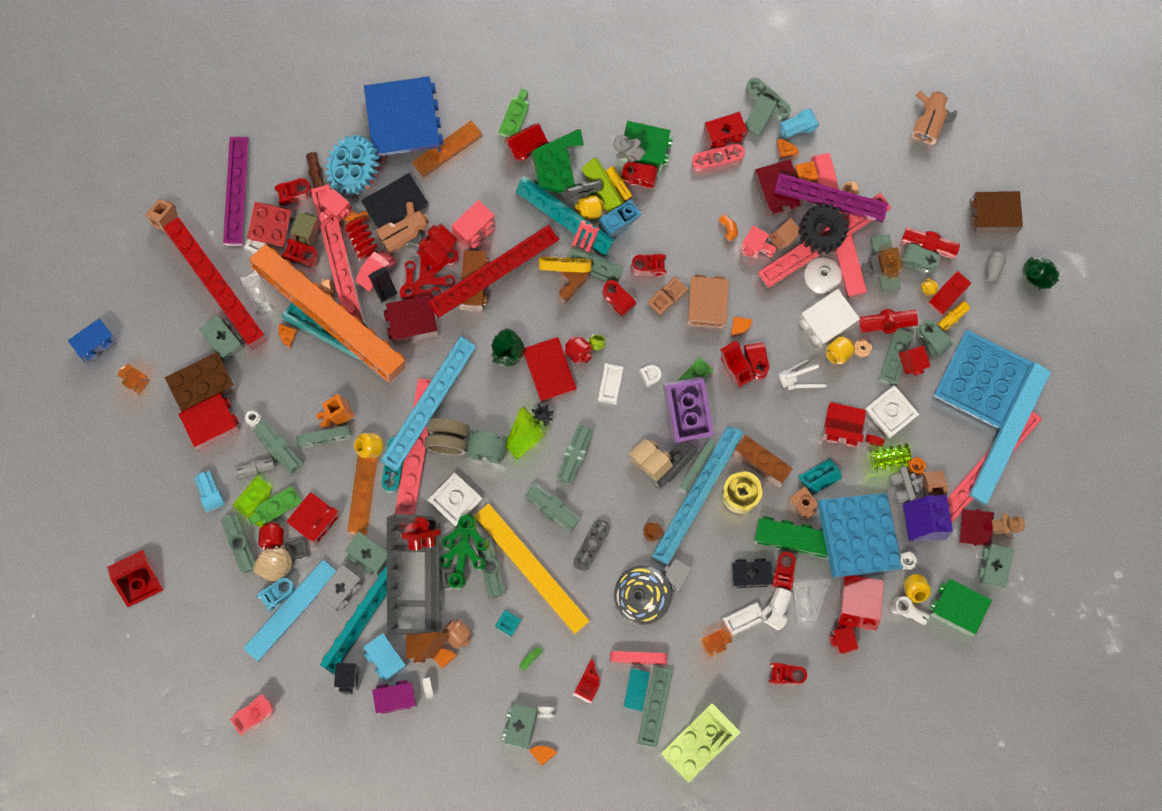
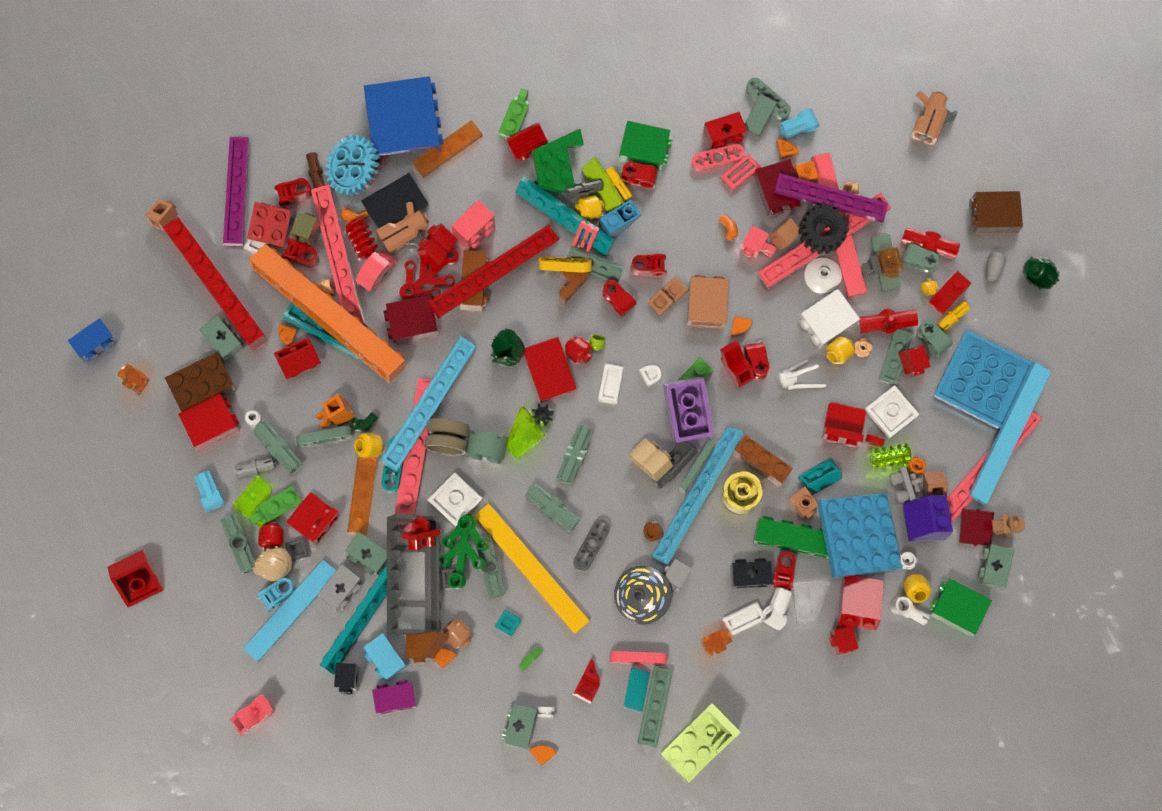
(257, 293): clear brick -> none
(297, 358): none -> red brick
(335, 207): coral brick -> none
(363, 424): none -> dark green arm
(382, 284): black tile -> none
(428, 687): white tile -> none
(628, 148): light grey hips -> none
(729, 182): none -> coral tile
(785, 674): red piece -> none

